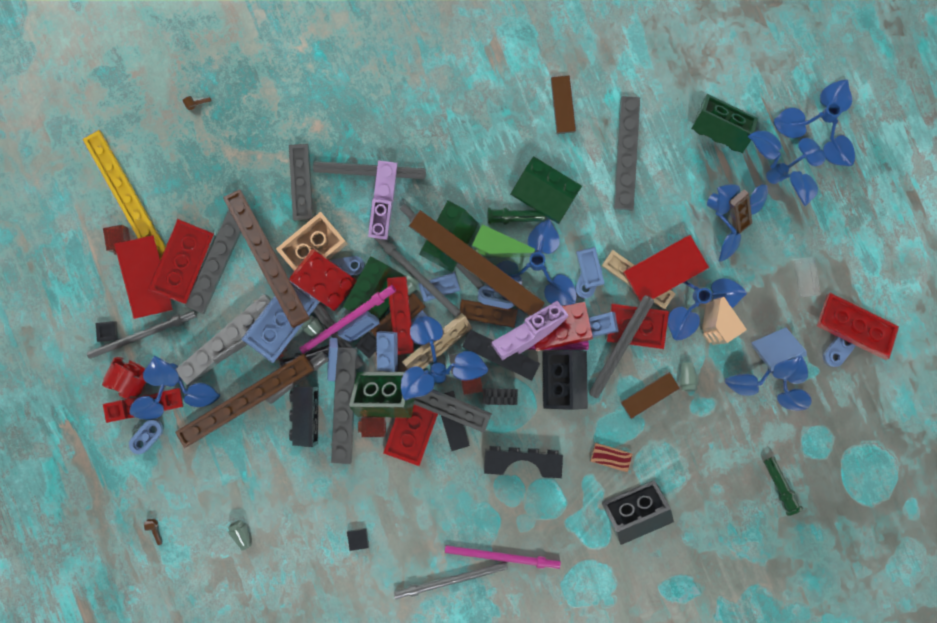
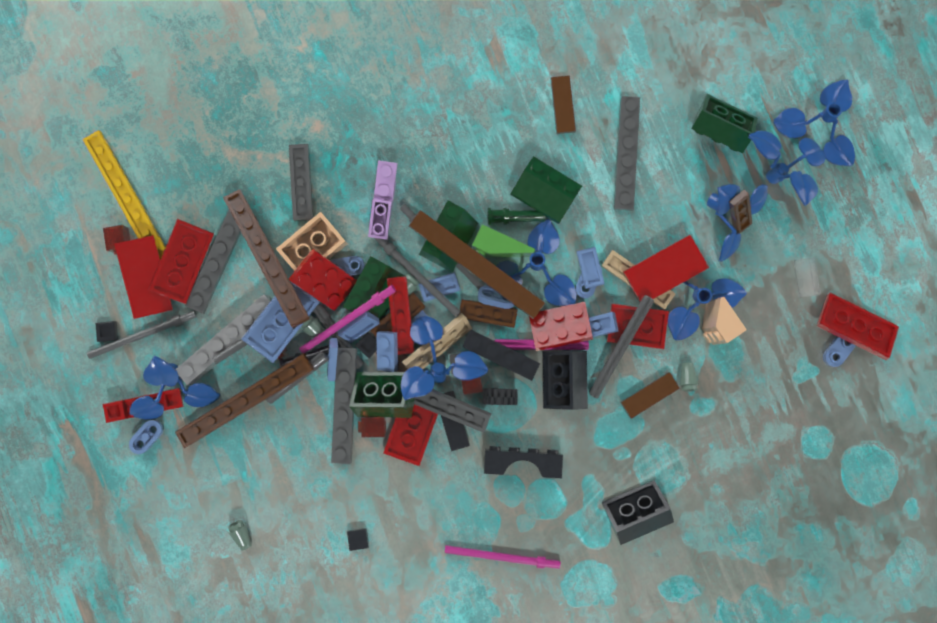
(125, 378): red brick -> none
(152, 524): reddish brown hand -> none
(190, 104): reddish brown hand -> none
(304, 416): black slope -> none
(366, 170): dark grey axle -> none
(414, 590): dark grey bar -> none
(531, 332): lavender slope -> none
(611, 457): tile -> none
(778, 347): medium blue tile -> none
(786, 494): dark green pin -> none
(793, 370): blue plant -> none

